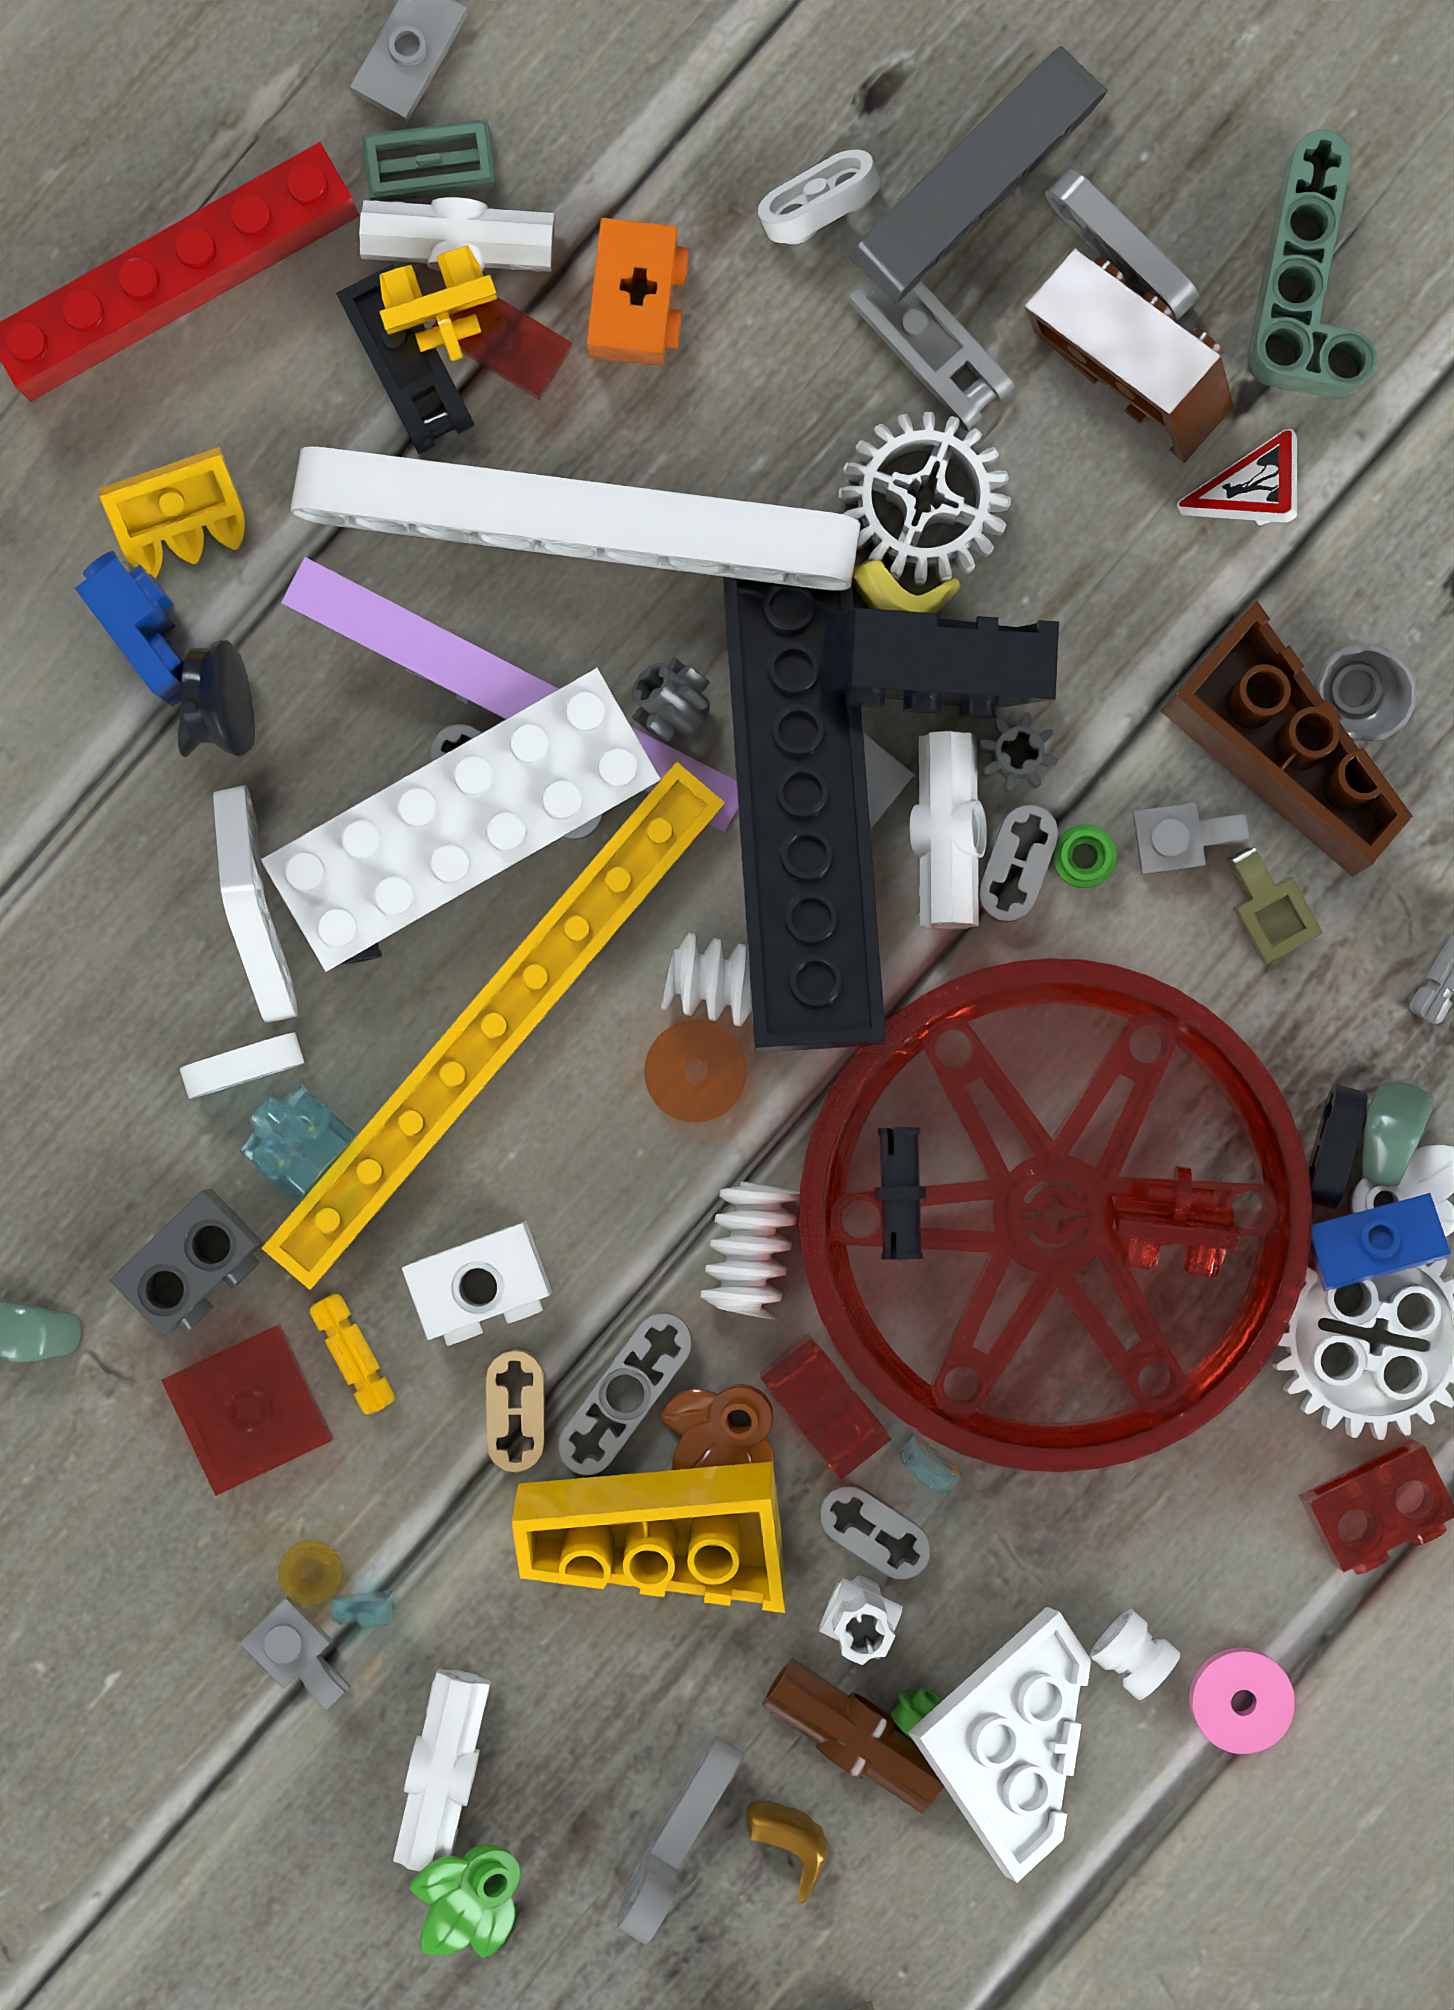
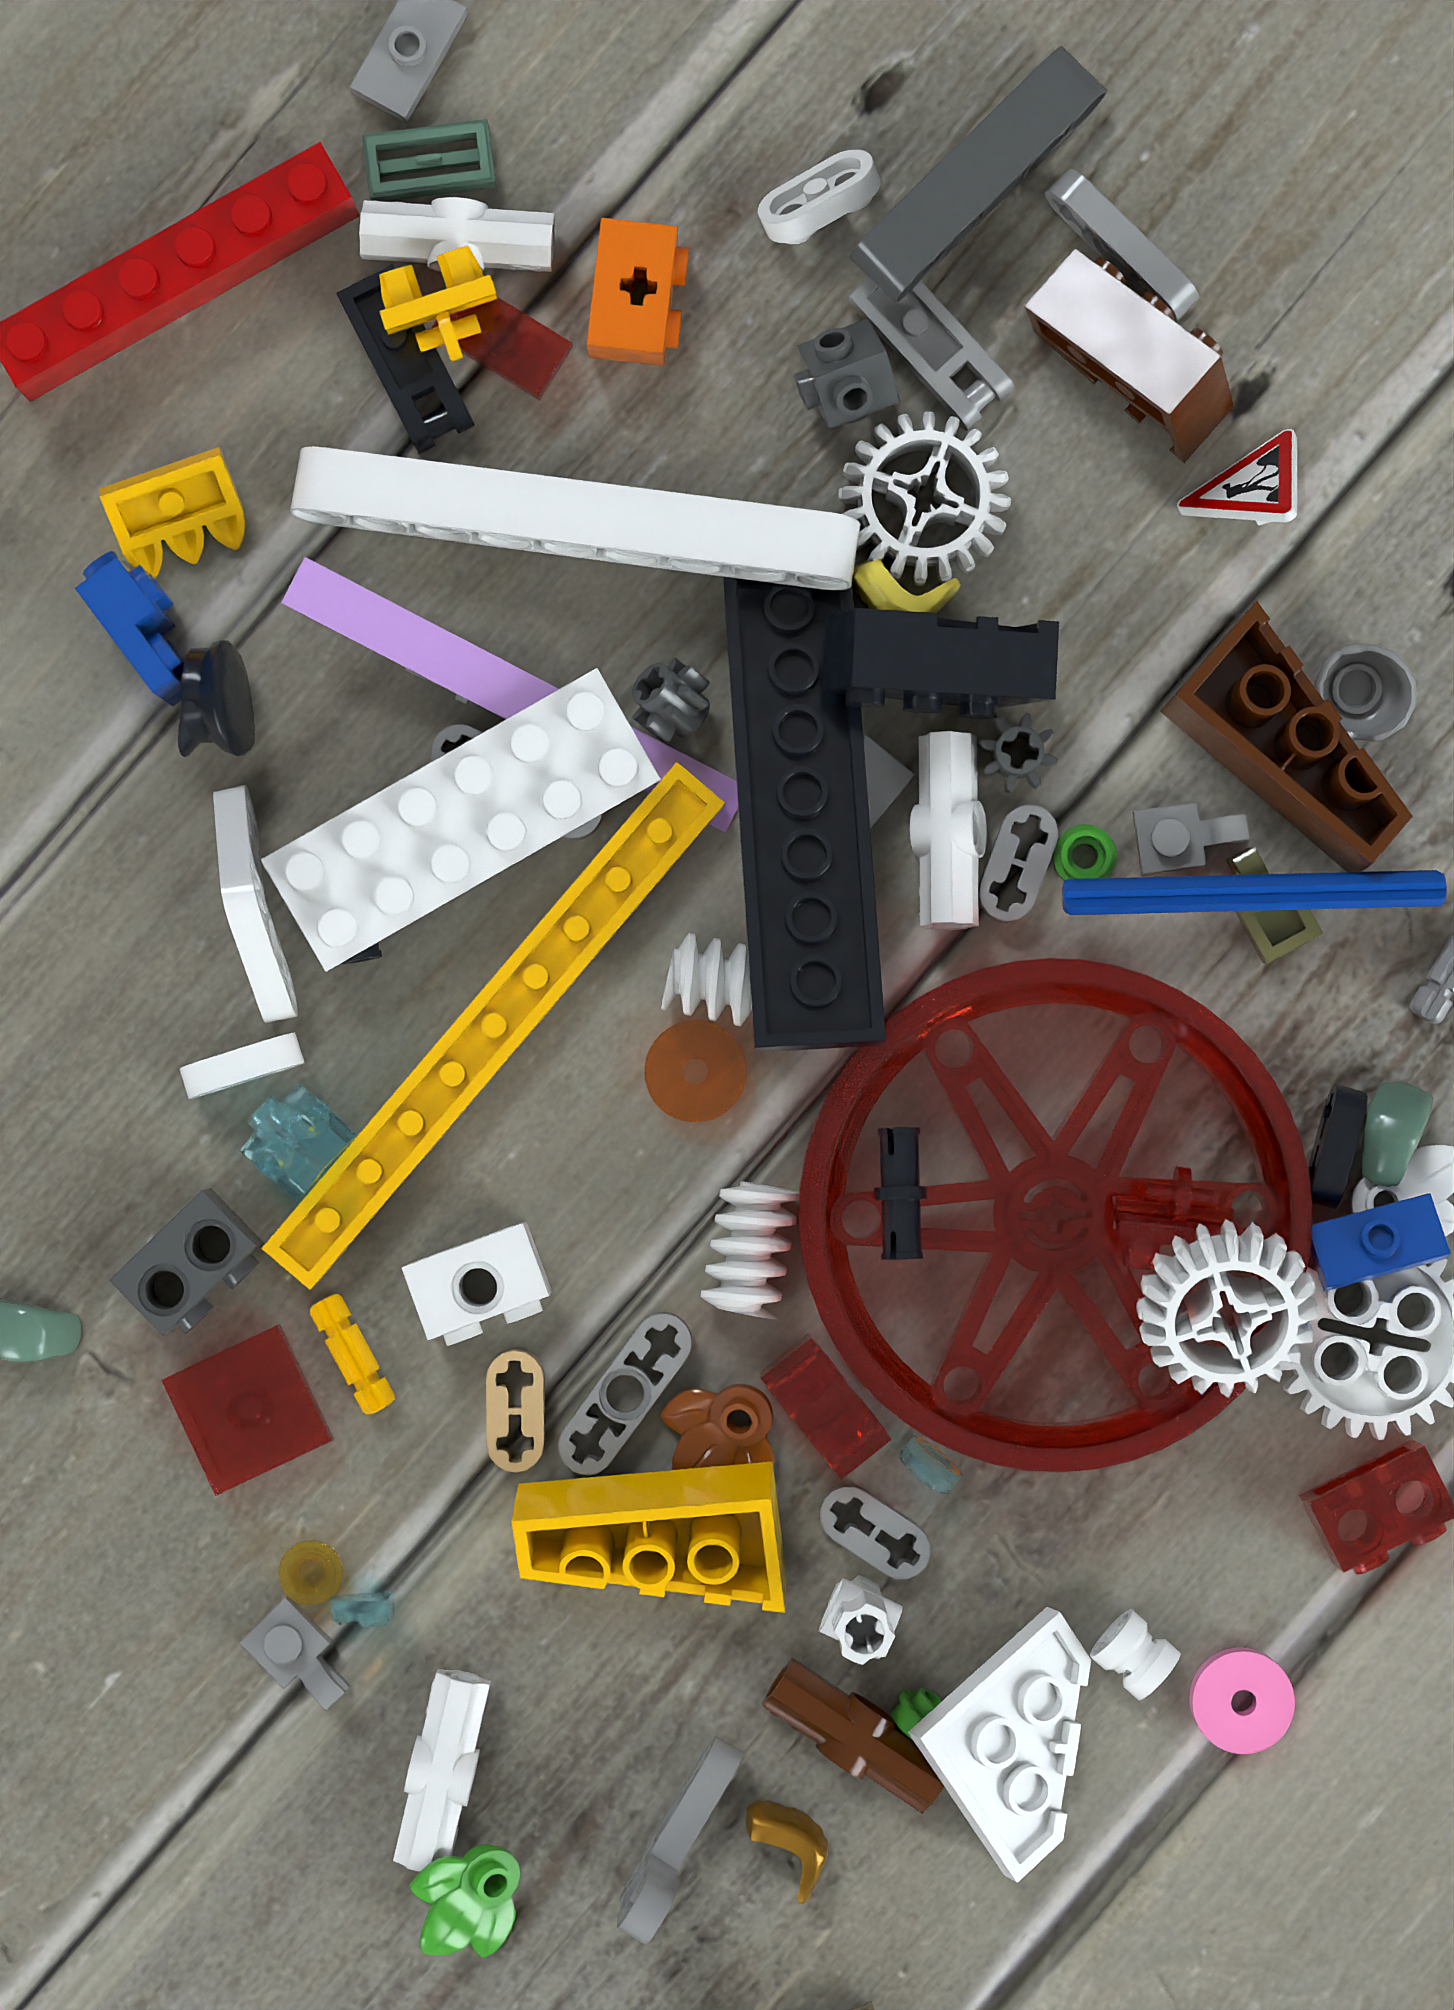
(846, 374): none -> dark grey brick
(1254, 892): none -> blue axle
(1283, 1292): none -> white gear
(1311, 265): sand green beam -> none

